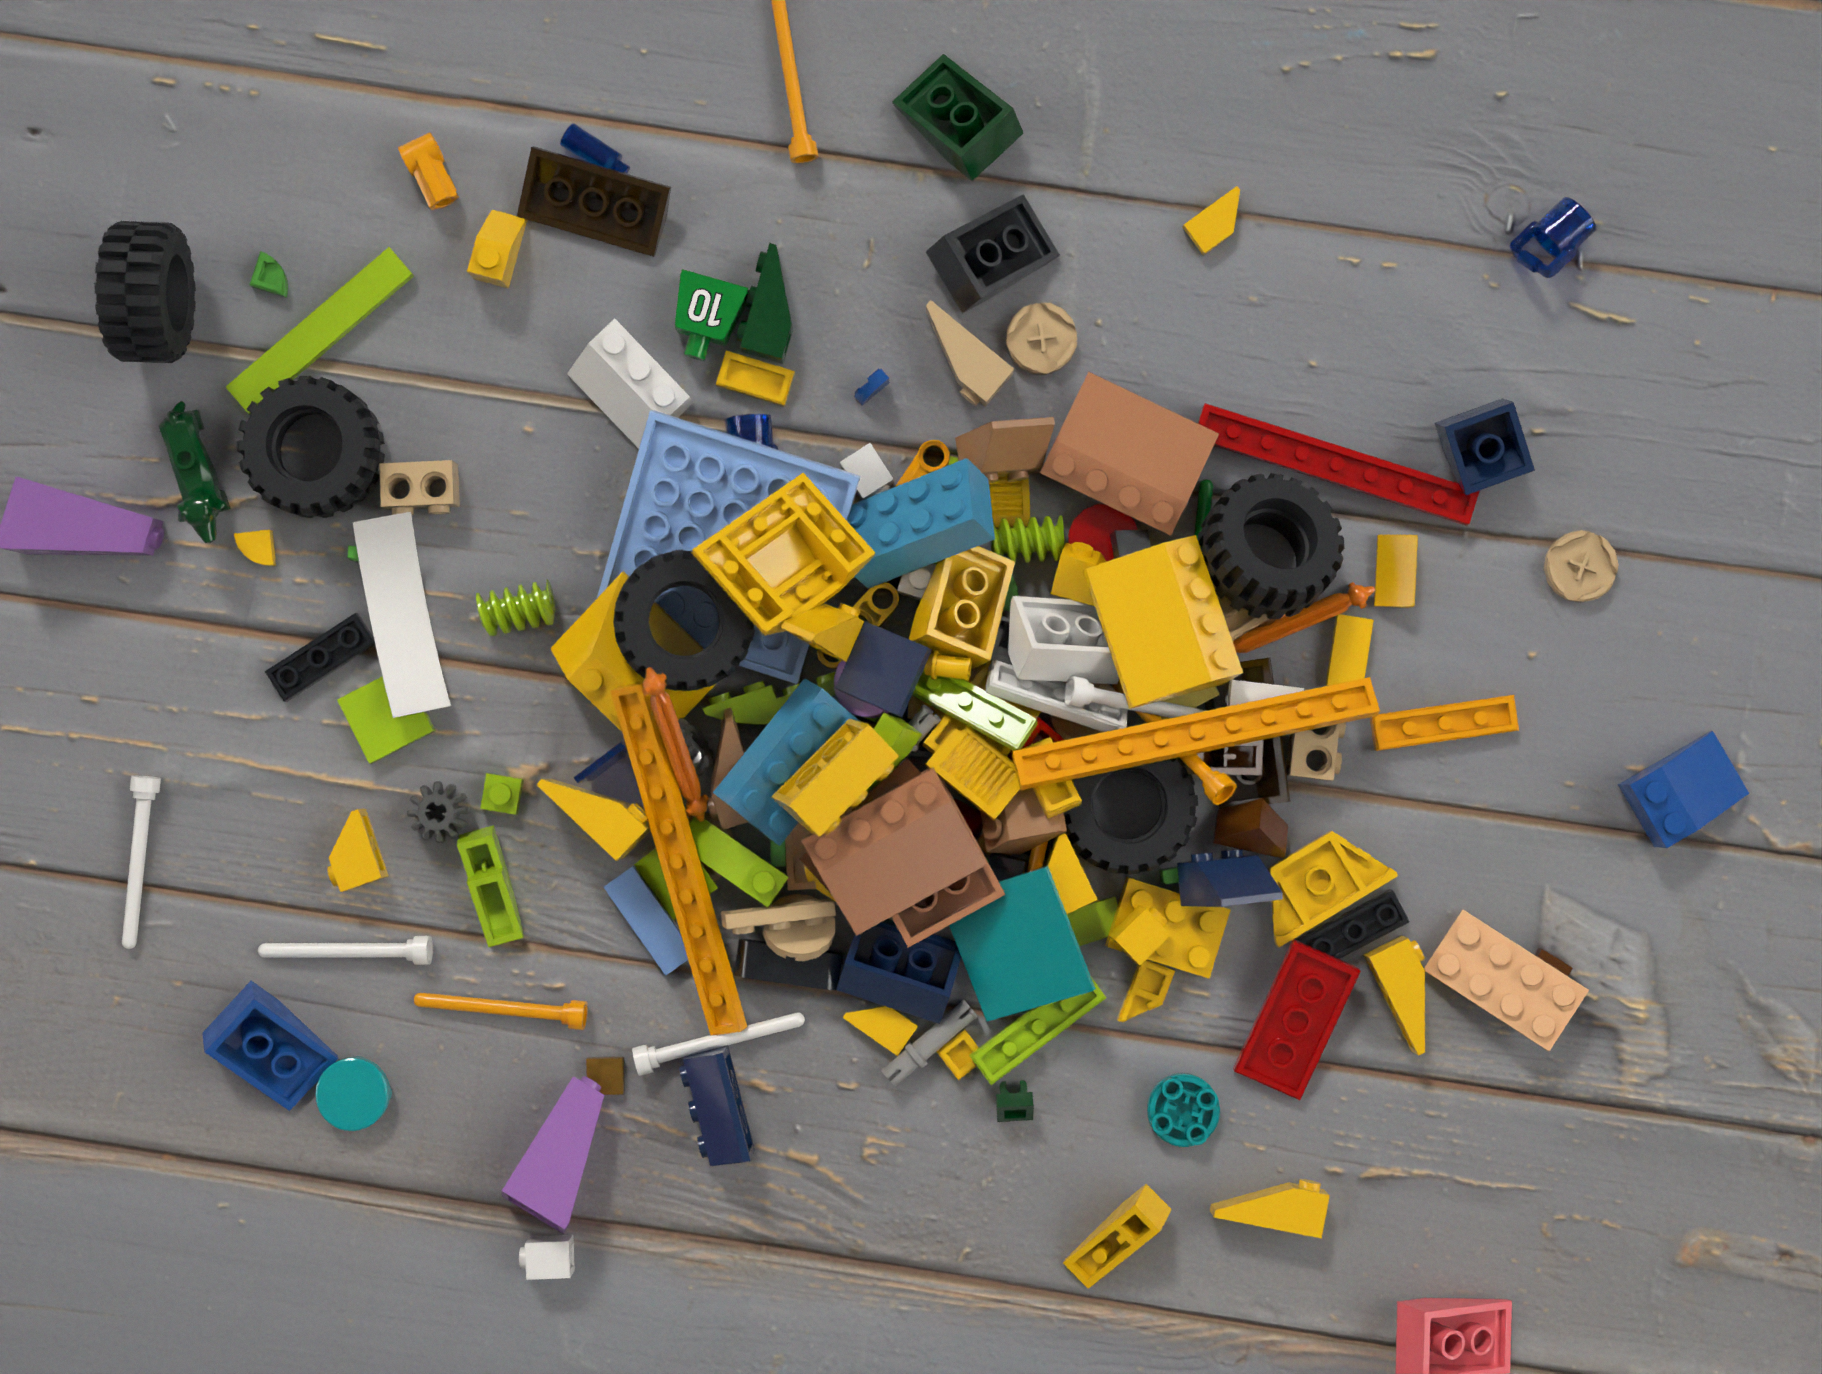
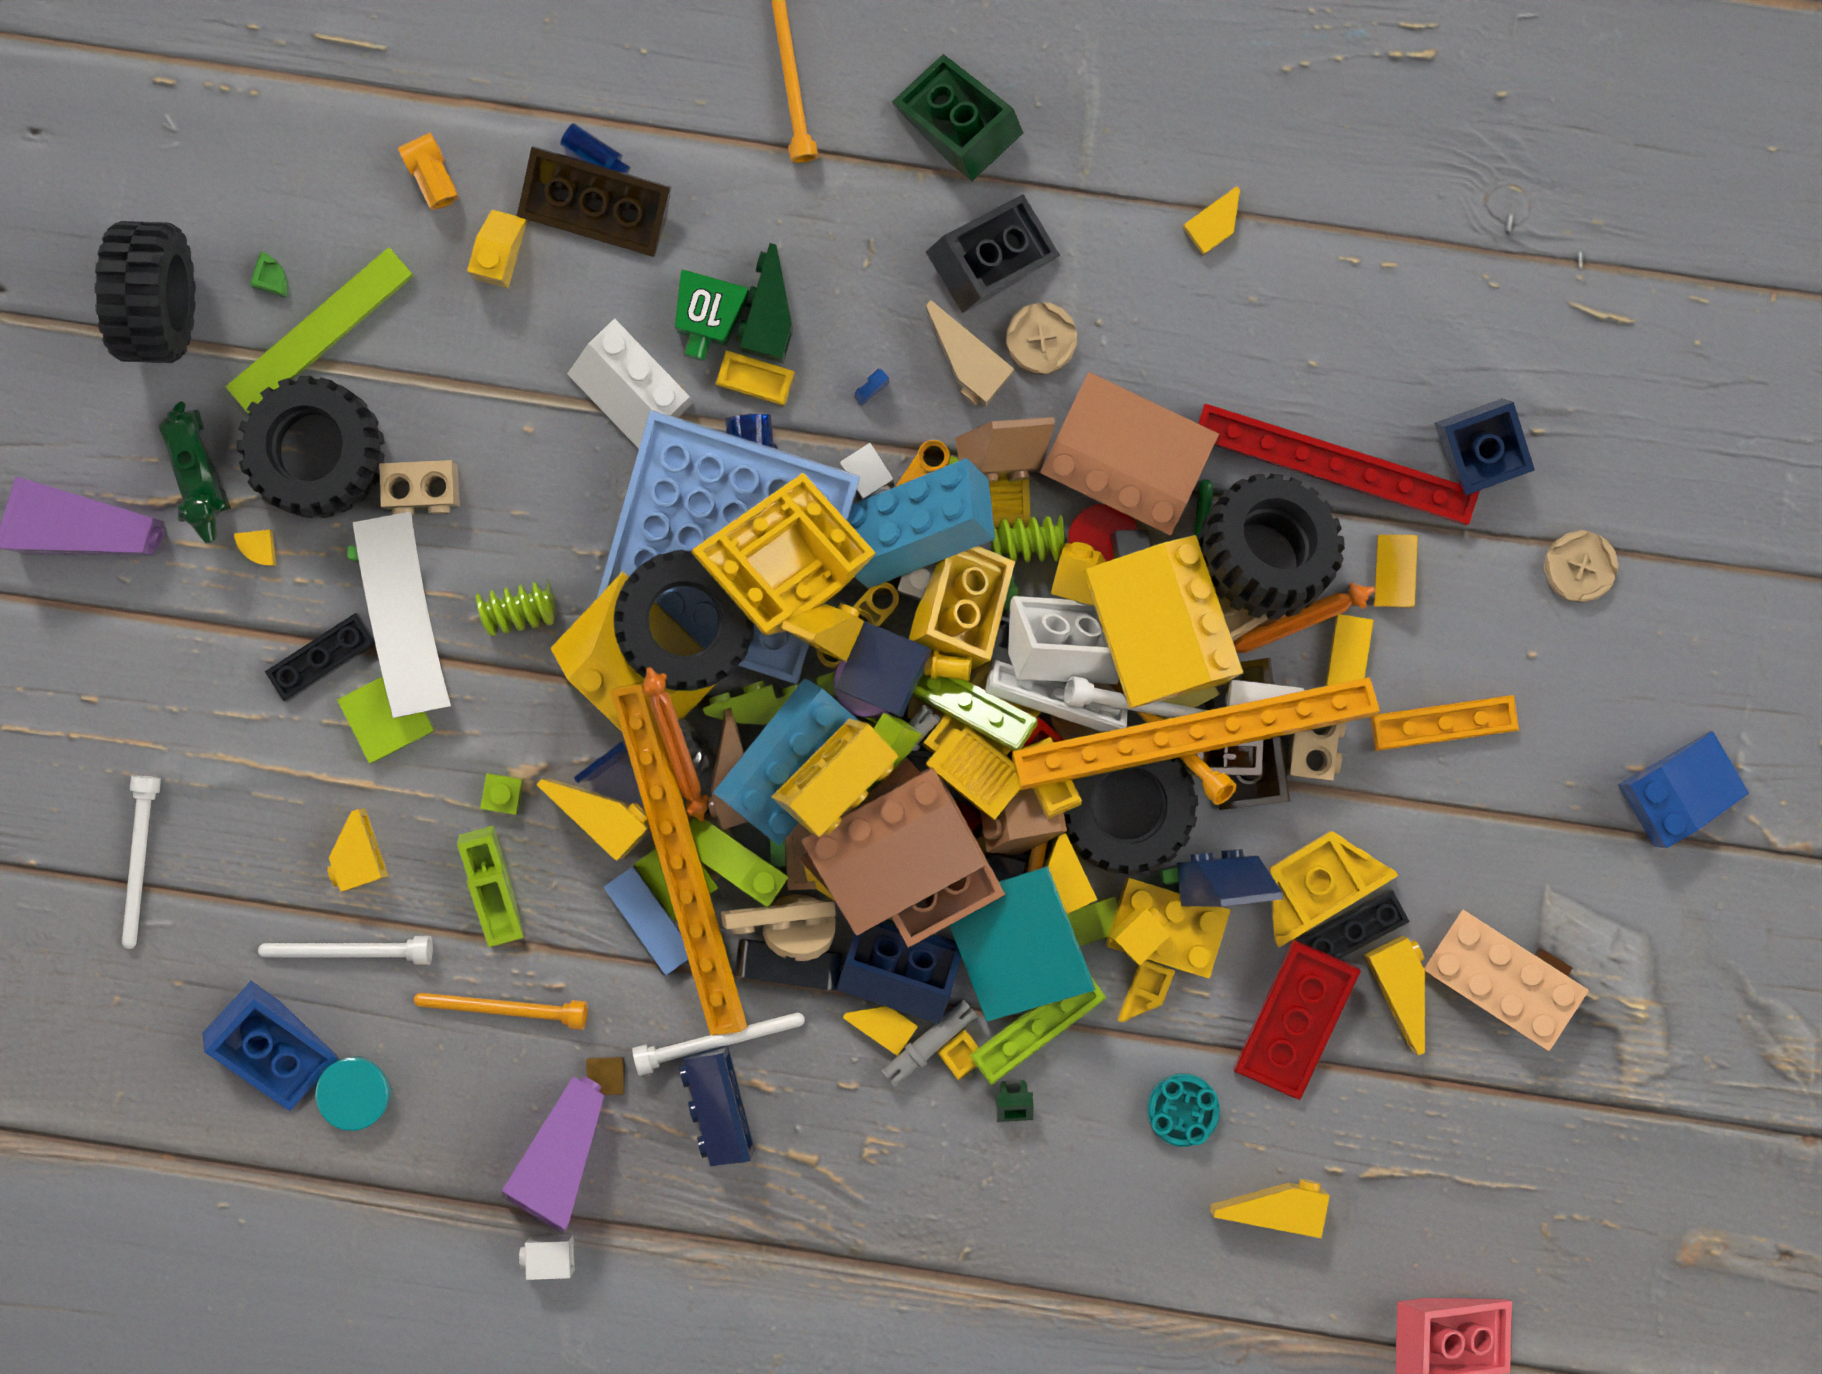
(439, 798): dark grey gear -> none
(1118, 1236): yellow slope -> none
(1252, 828): reddish brown slope -> none
(1558, 234): clear blue piece -> none

